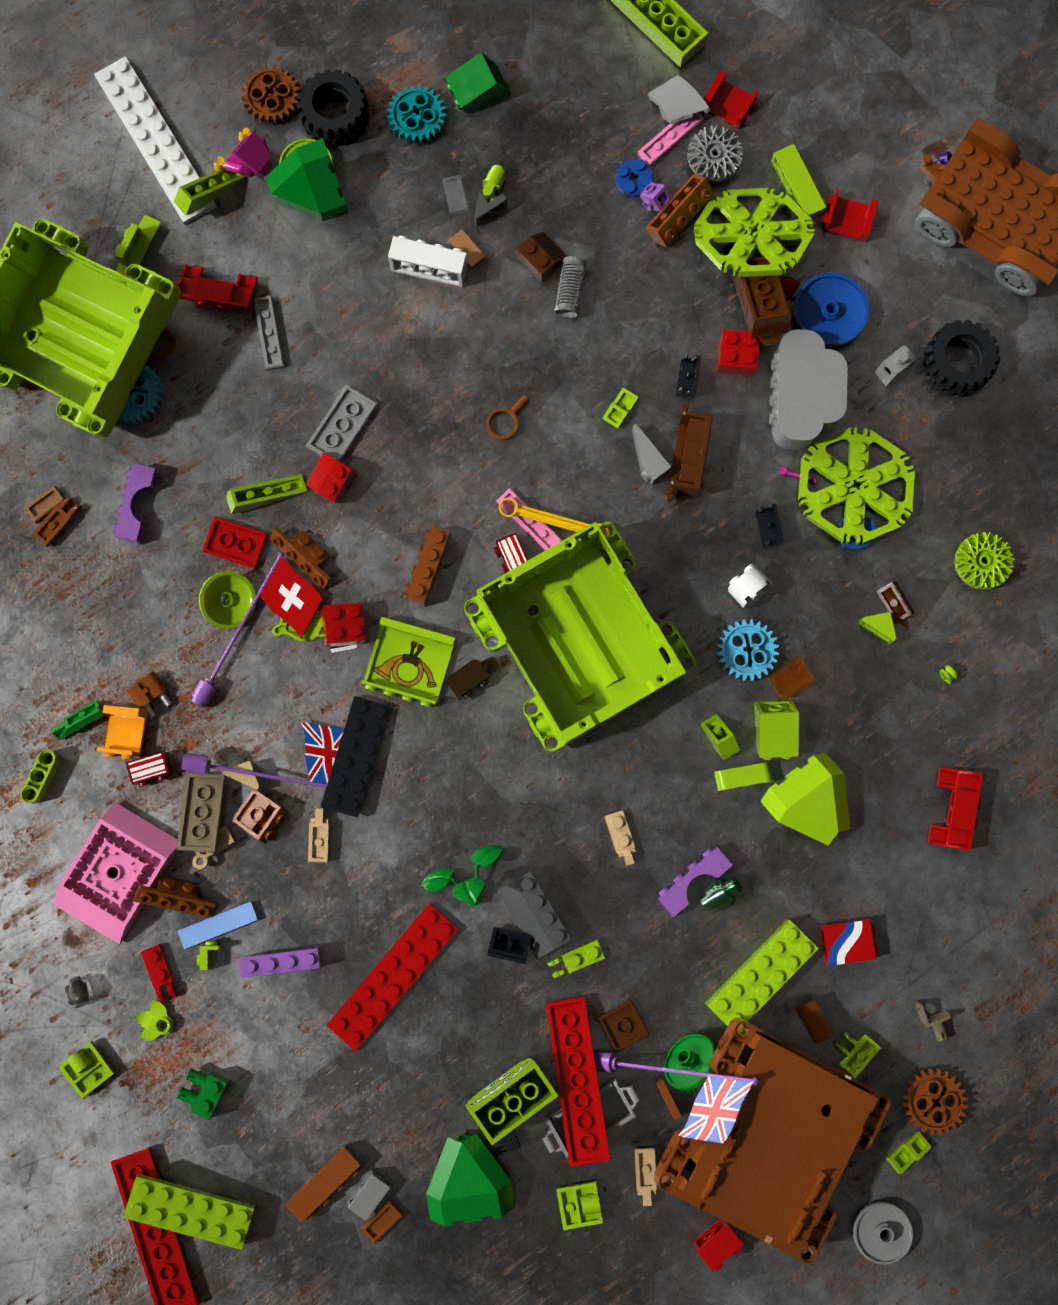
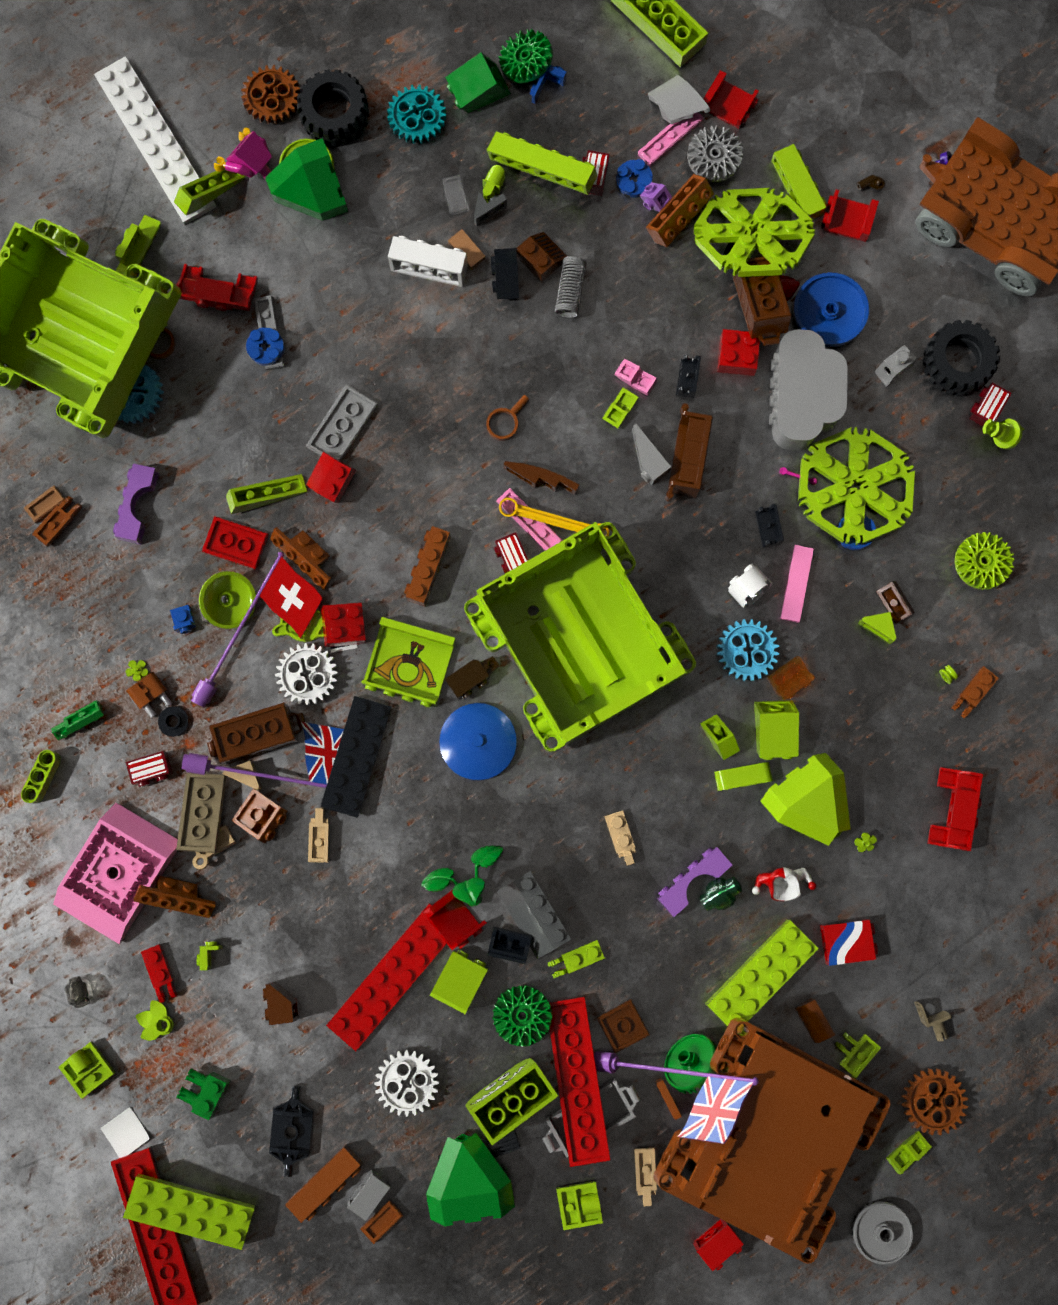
(124, 732): light orange panel -> none
(125, 1133): none -> white sticker
(136, 670): none -> lime plant
(181, 725): none -> black piece
(183, 619): none -> blue bracket
(217, 925): light blue tile -> none
(254, 733): none -> reddish brown container
(272, 353): none -> blue plate
(280, 962): medium lavender arch -> none
(280, 1003): none -> reddish brown slope
(291, 1114): none -> black plate
(323, 668): none -> white gear
(391, 1074): none -> white gear
(453, 921): none -> red panel
(459, 981): none -> lime slope
(478, 741): none -> blue dish
(505, 269): none -> black brick
(526, 56): none -> green wheel
(533, 475): none -> reddish brown slope
(537, 1020): none -> green wheel
(542, 162): none -> lime brick
(554, 74): none -> blue bracket
(600, 161): none -> brick
(635, 377): none -> bright pink slope
(784, 883): none -> white piece
(796, 583): none -> bright pink tile
(866, 842): none -> lime plant
(871, 181): none -> dark brown arm
(975, 690): none -> dark orange hinge
(990, 405): none -> brick
(1005, 433): none -> lime piece

